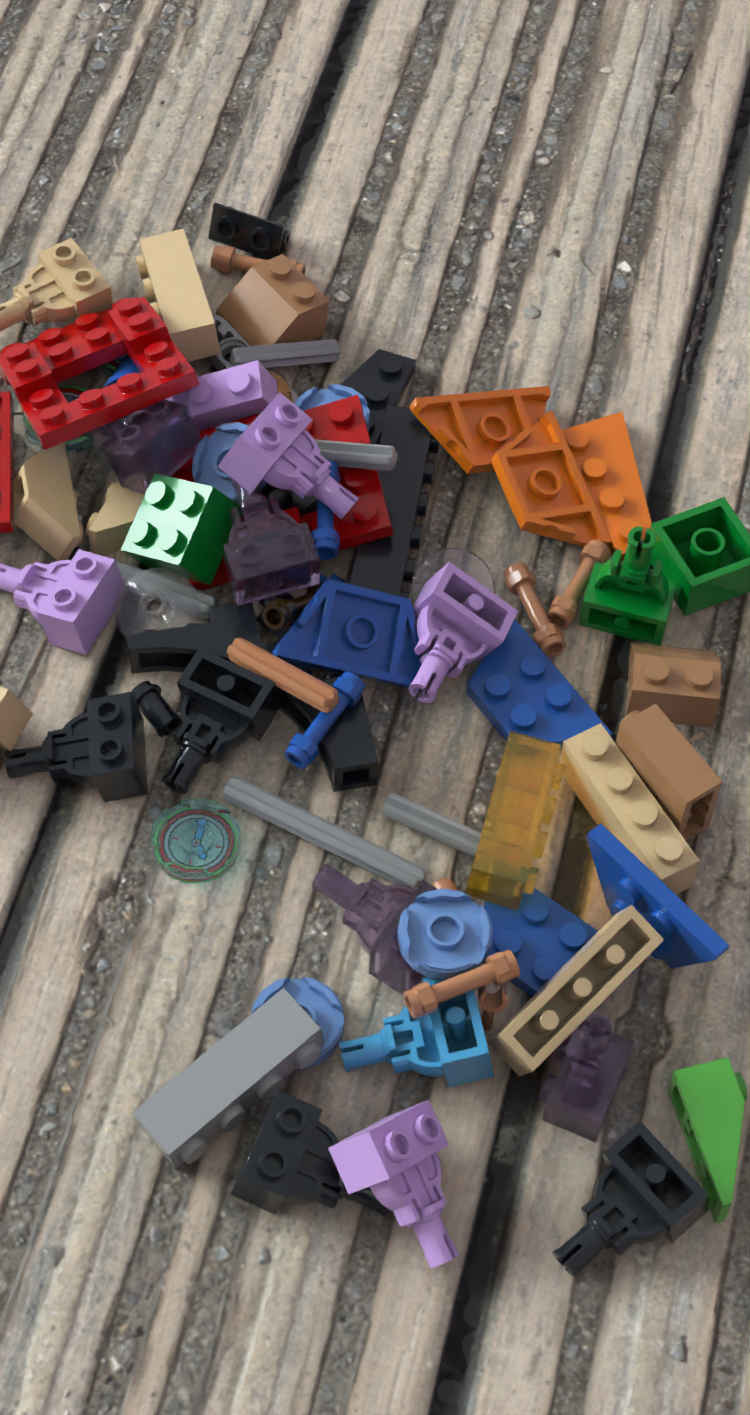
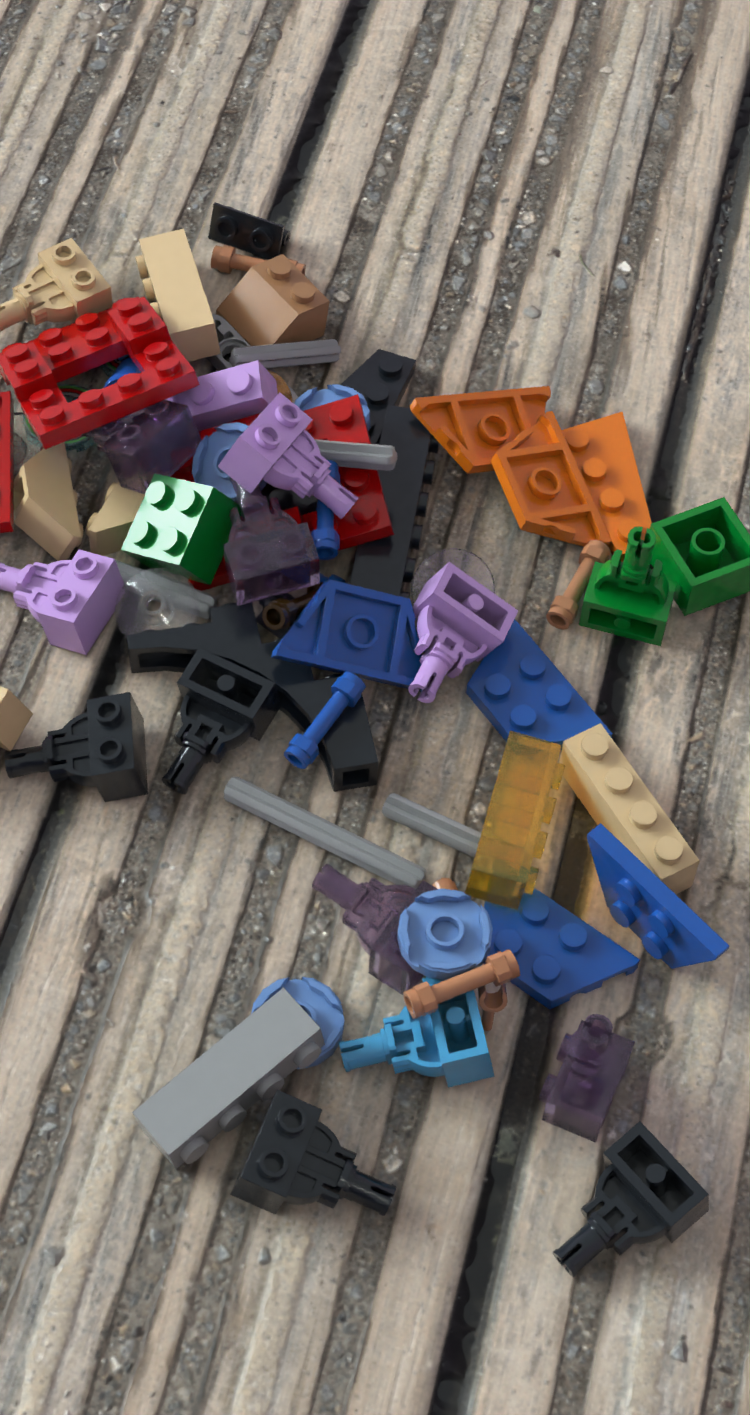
(155, 708): black pin -> none
(196, 840): clear light blue tile -> none
(283, 675): nougat axle -> none
(403, 1172): lavender brick -> none
(547, 635): nougat bar -> none
(575, 991): tan brick -> none
(670, 769): medium nougat brick -> none
(677, 679): medium nougat slope -> none
(710, 1113): bright green slope -> none

